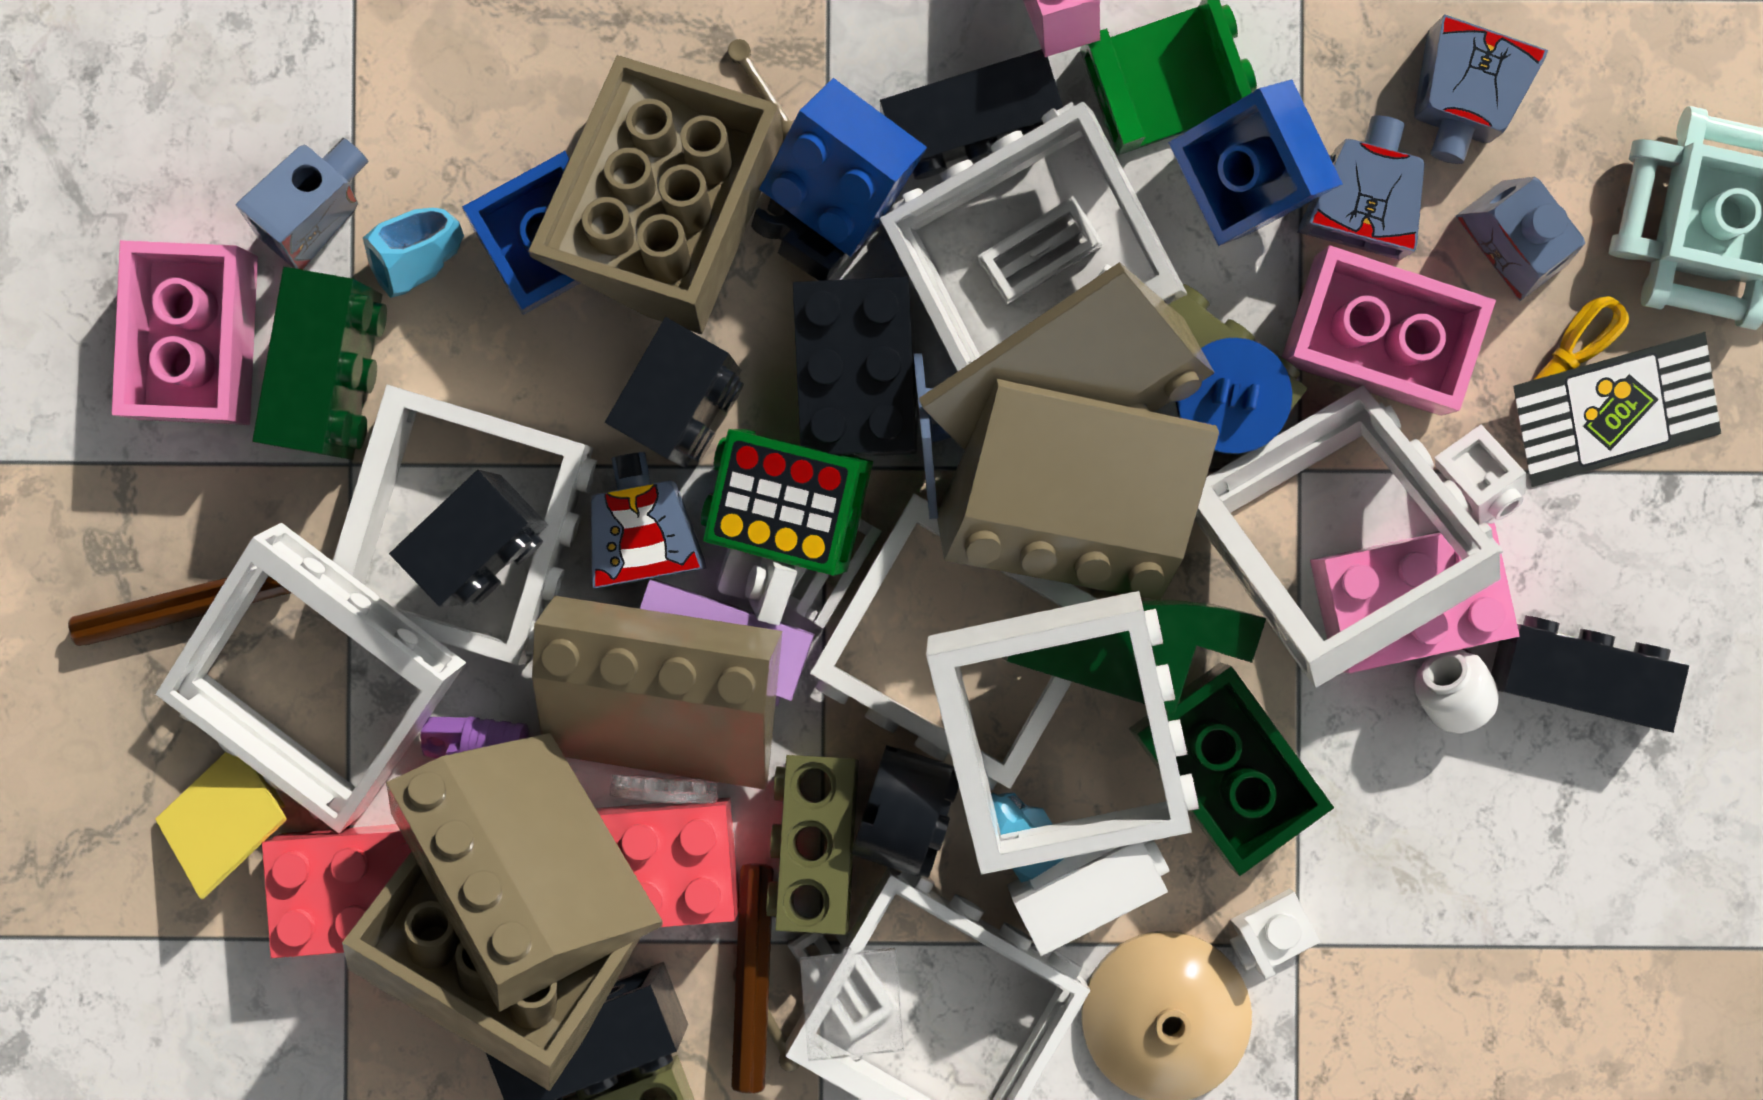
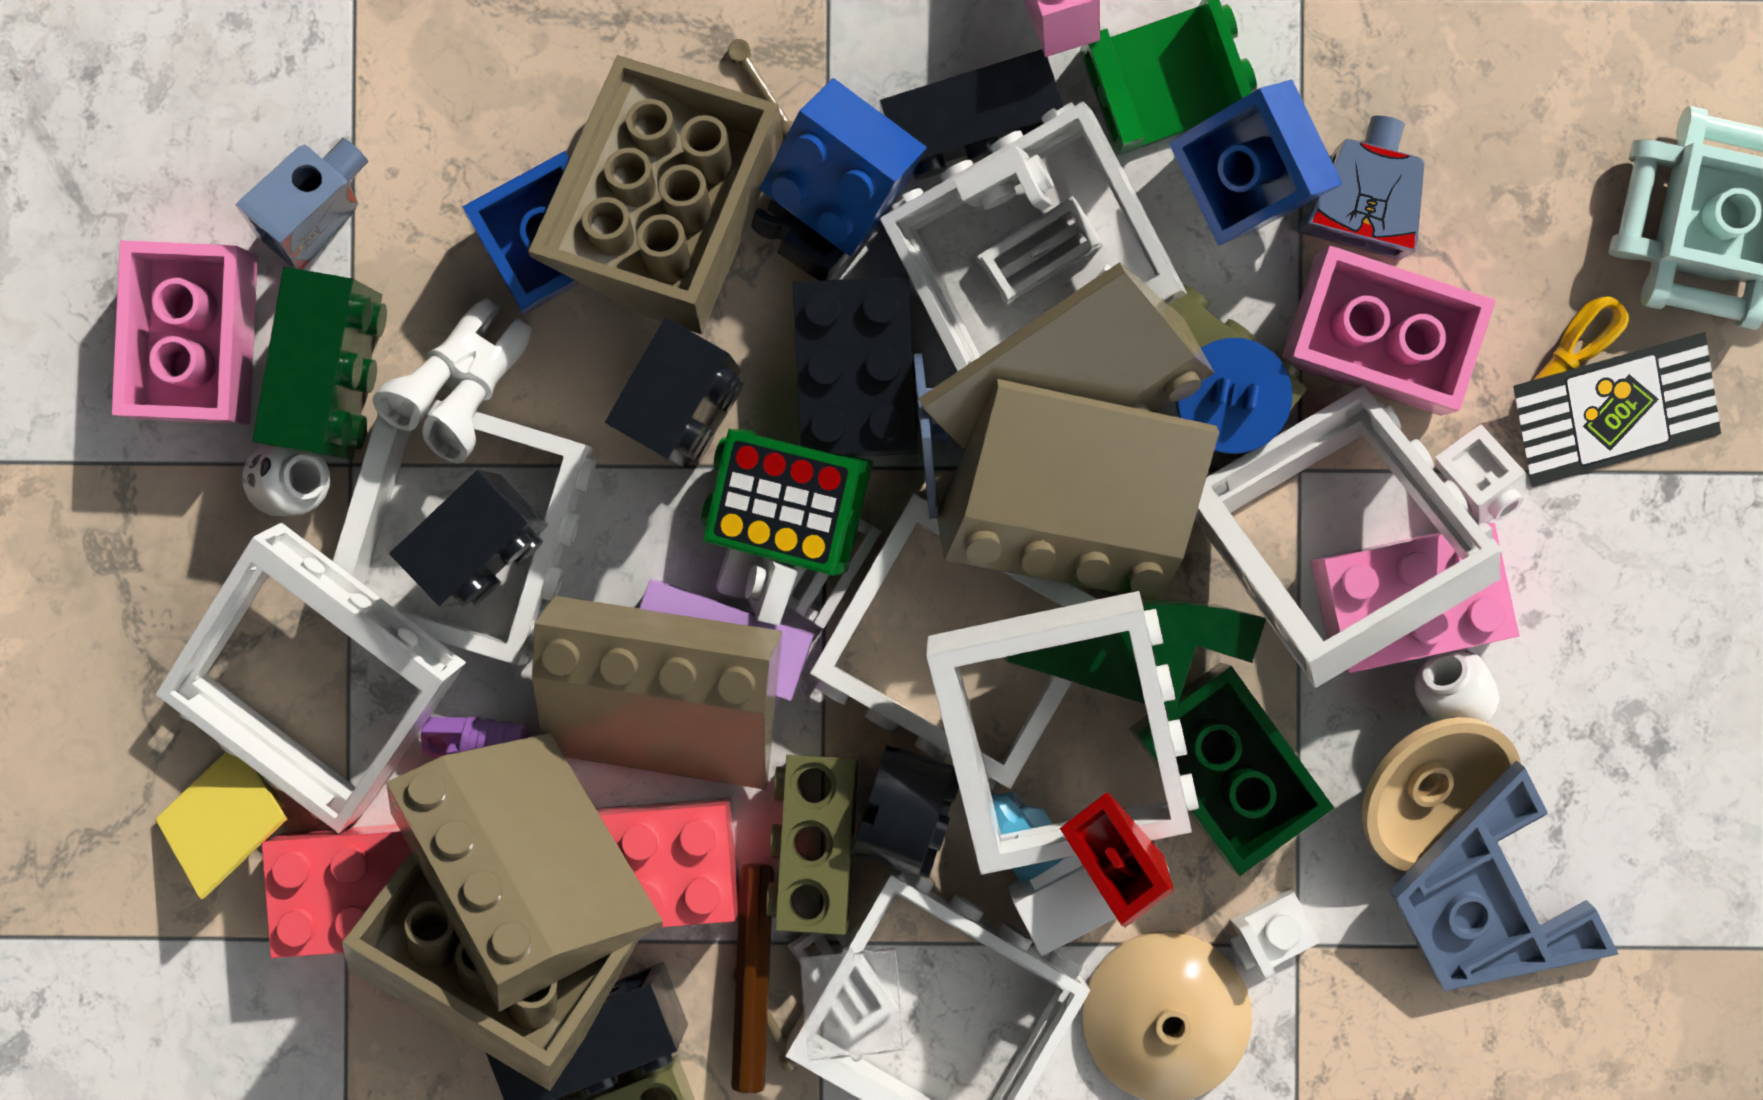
(155, 611): reddish brown axle -> none
(285, 480): none -> white head
(412, 248): medium azure rock -> none
(468, 368): none -> white piece
(640, 528): torso -> none
(664, 789): clear wheel -> none
(996, 178): none -> white bracket
(1119, 859): none -> red slope
(1430, 784): none -> tan dish
(1471, 908): none -> sand blue wing
(1472, 84): sand blue torso -> none
(1522, 233): sand blue torso -> none
(1591, 674): black brick -> none

